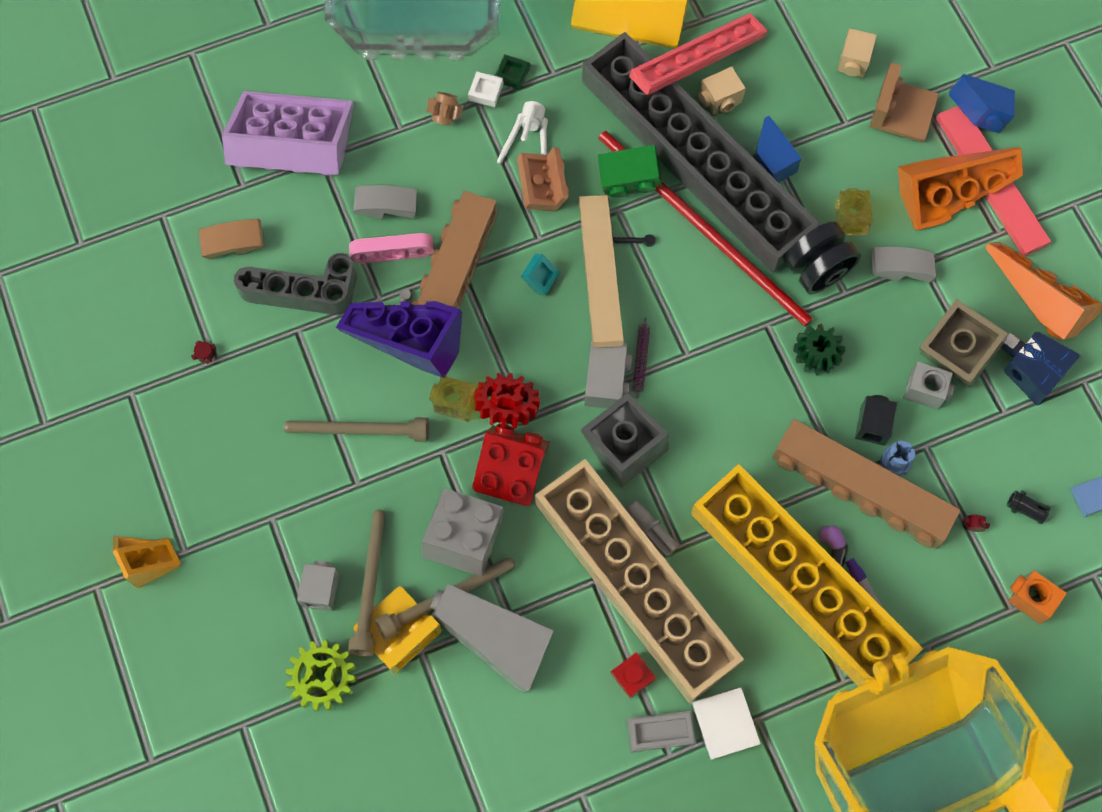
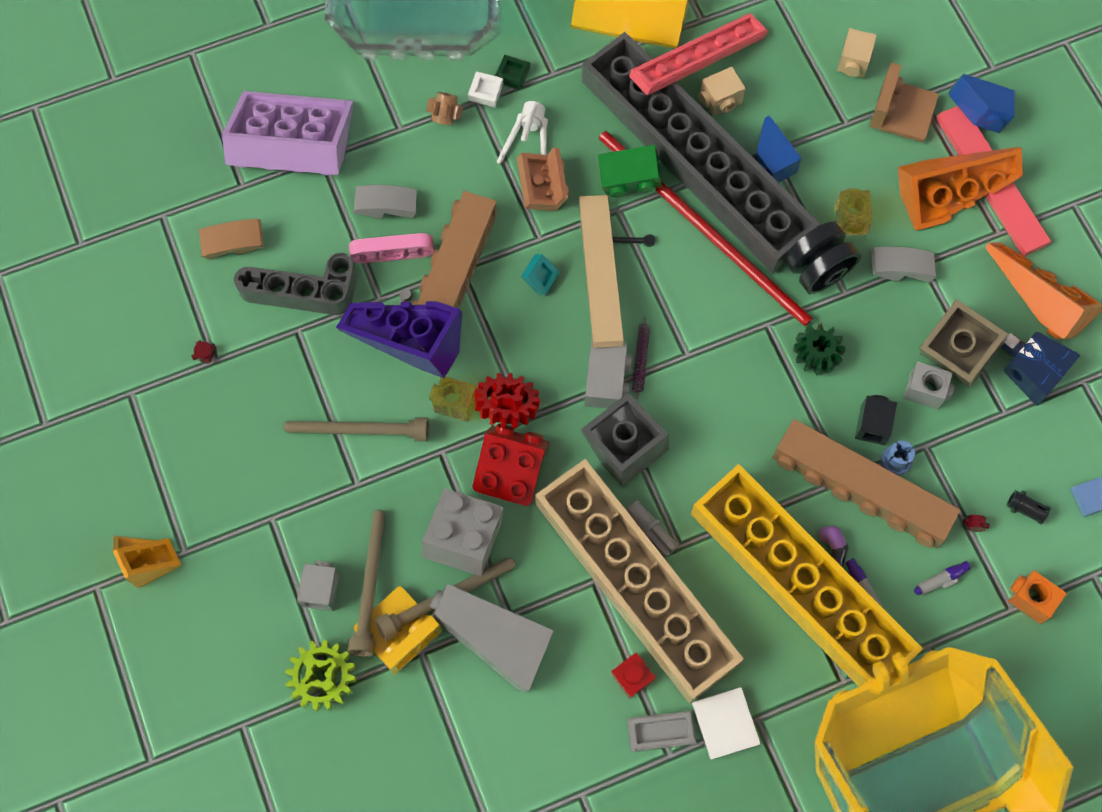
(945, 578): none -> piece

